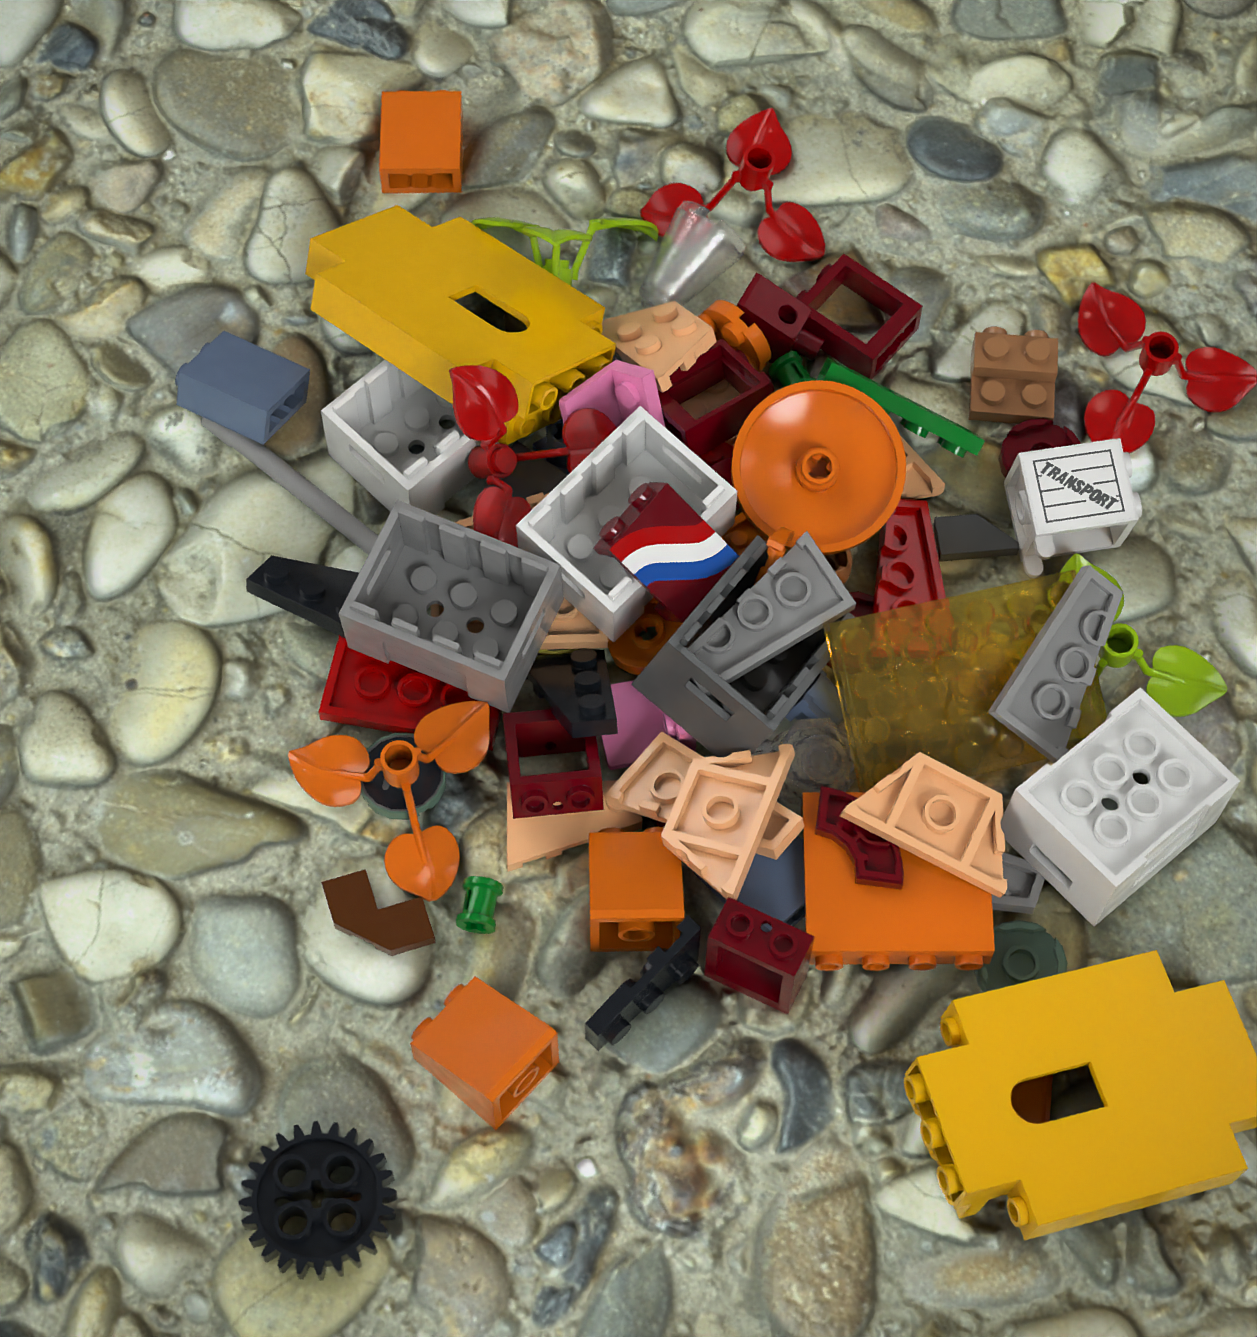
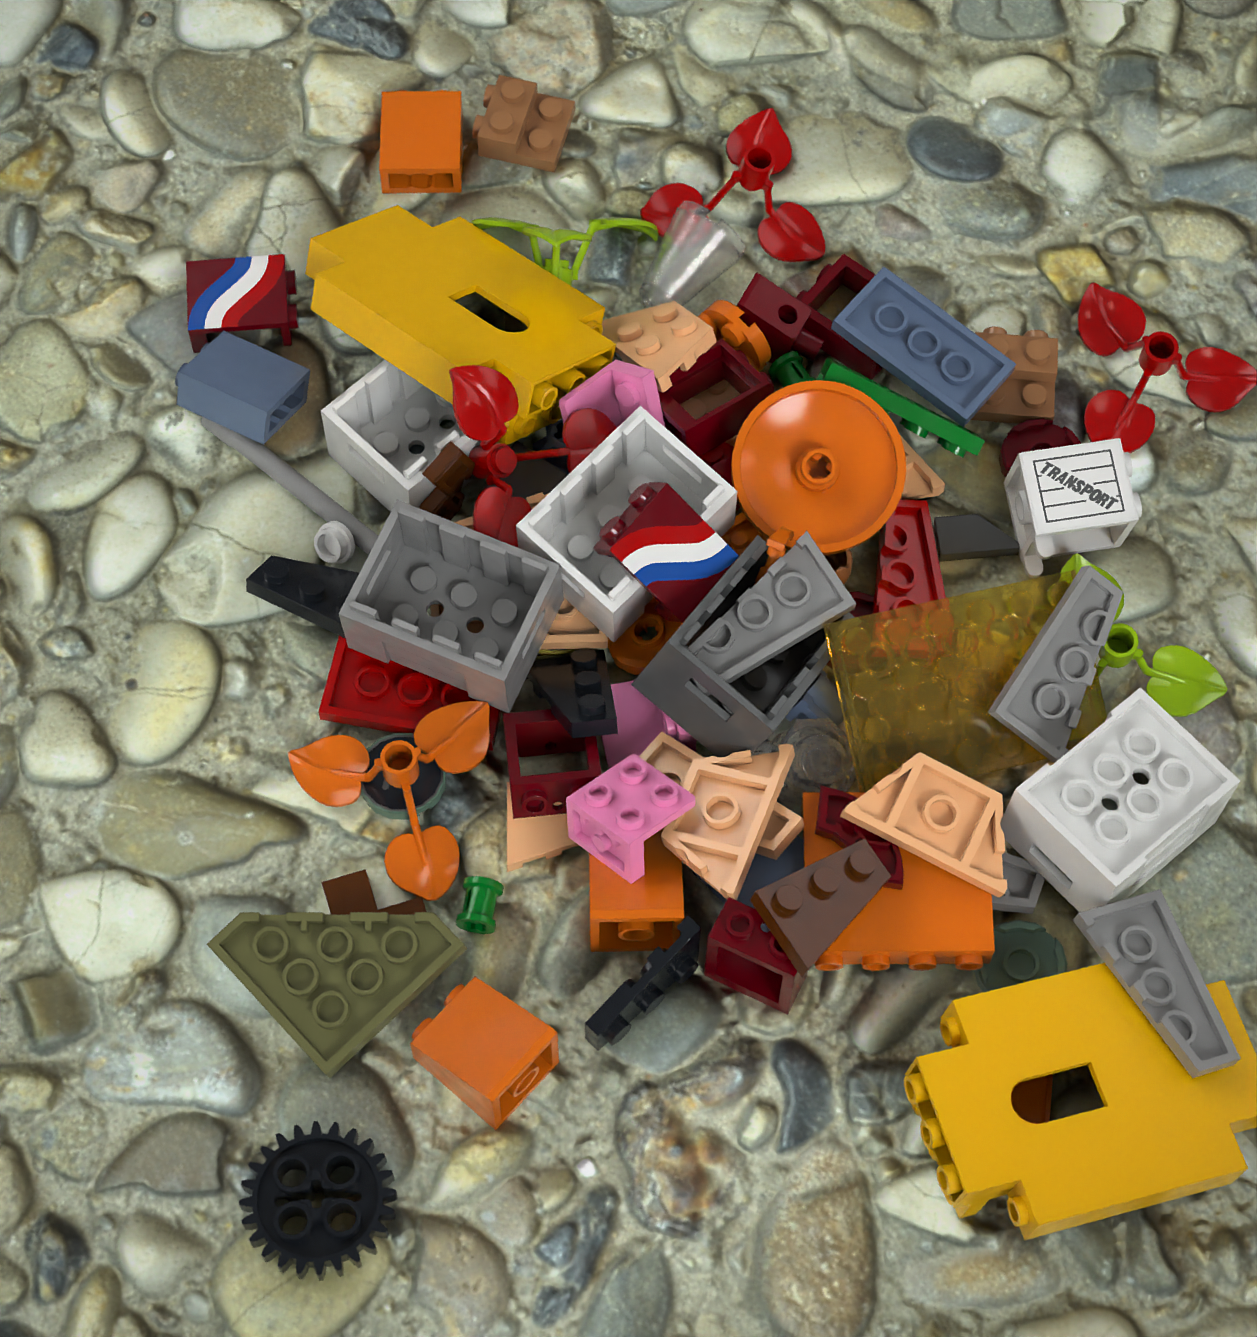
(240, 297): none -> panel
(334, 543): none -> white plate
(336, 975): none -> olive plate
(447, 474): none -> reddish brown tile
(522, 124): none -> medium nougat plate
(623, 810): none -> bright pink bracket
(820, 901): none -> reddish brown wing
(923, 346): none -> sand blue plate
(1158, 972): none -> light grey wing

